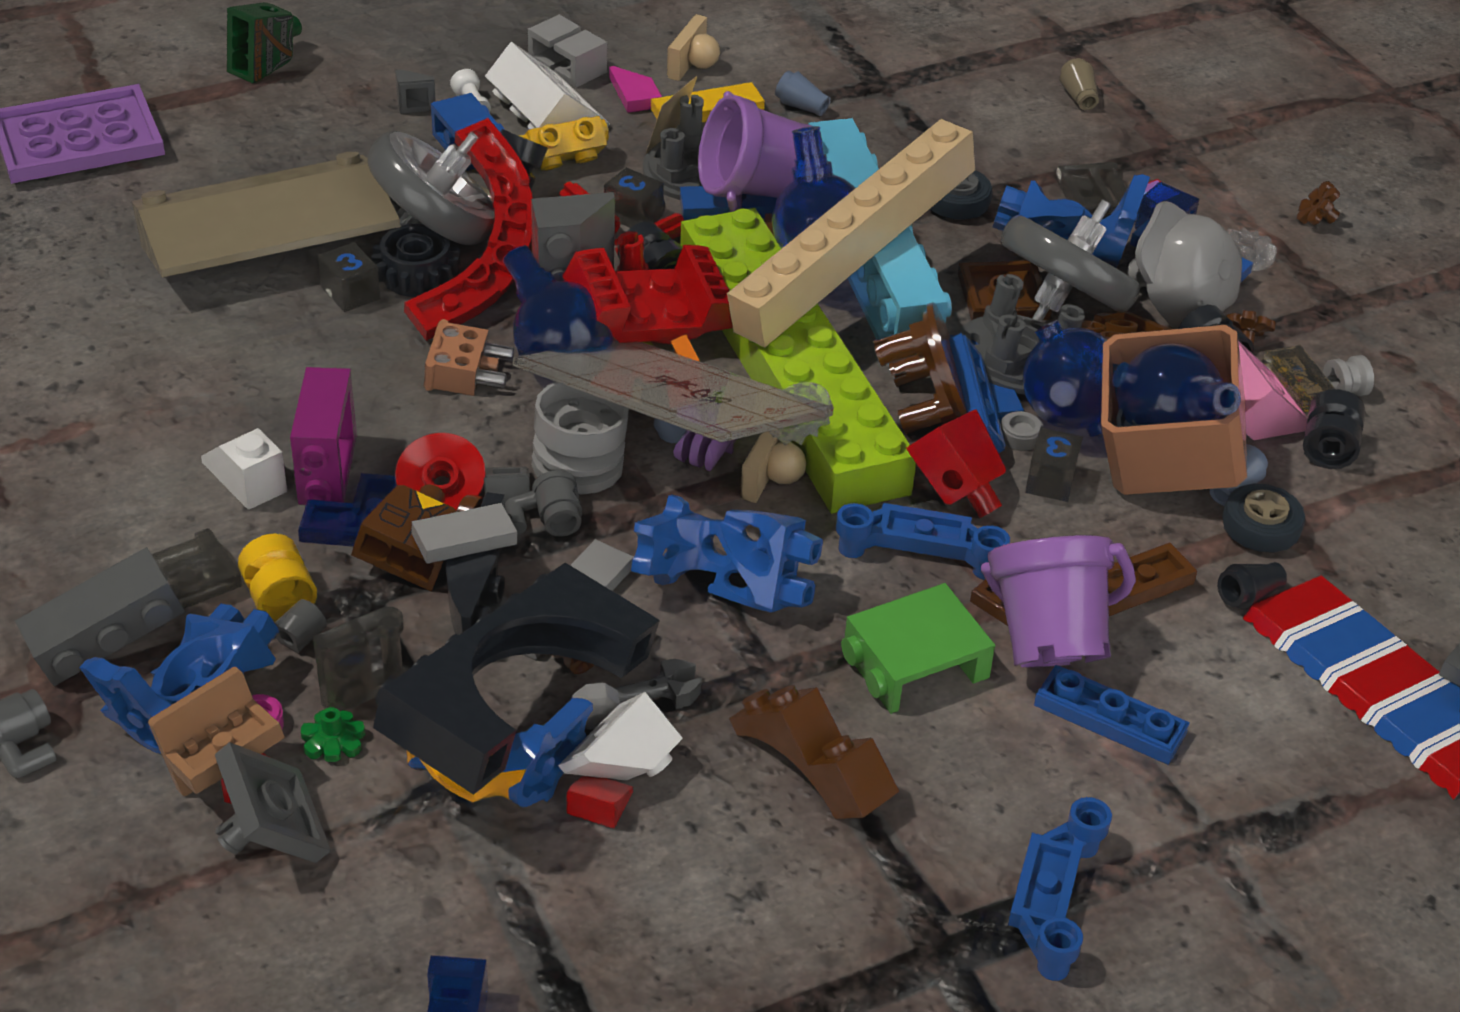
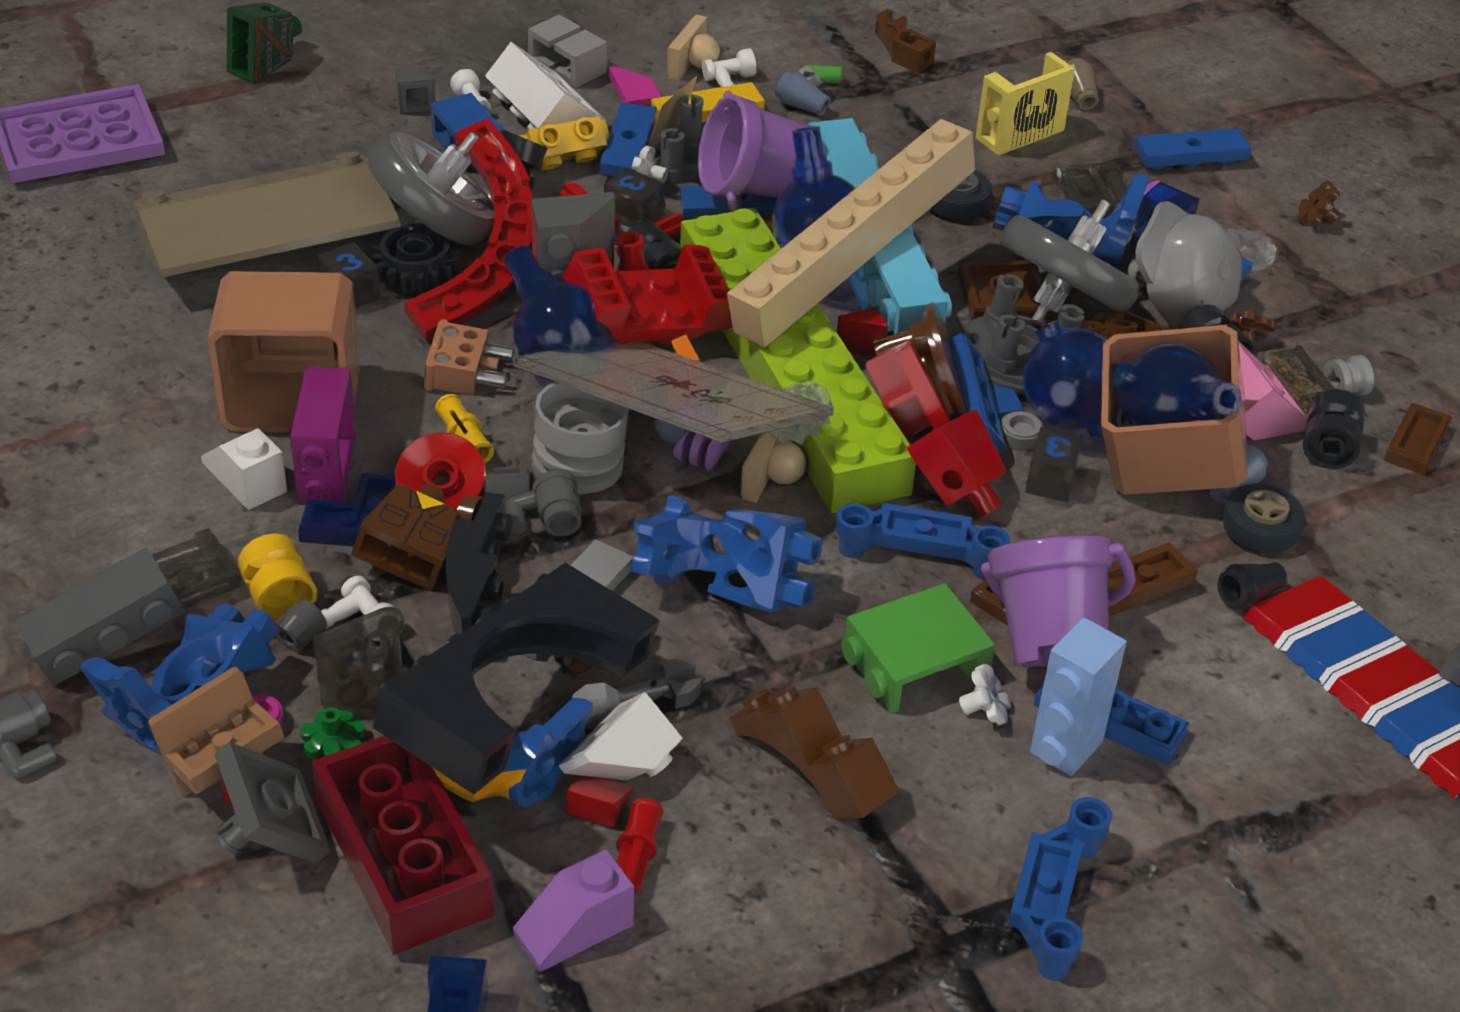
(267, 335): none -> nougat plate
(356, 598): none -> white piece
(403, 842): none -> dark red brick
(455, 415): none -> yellow pin
(464, 533): light grey tile -> none
(576, 911): none -> medium lavender slope
(627, 138): none -> blue tile
(638, 842): none -> red axle
(646, 165): none -> white plant
(743, 63): none -> white piece
(822, 74): none -> bright green arm
(860, 329): none -> red slope
(905, 45): none -> reddish brown piece
(907, 389): none -> red panel
(987, 696): none -> white plant
(1026, 111): none -> light yellow panel
(1077, 696): none -> light blue brick
(1192, 148): none -> blue tile
(1418, 439): none -> reddish brown tile

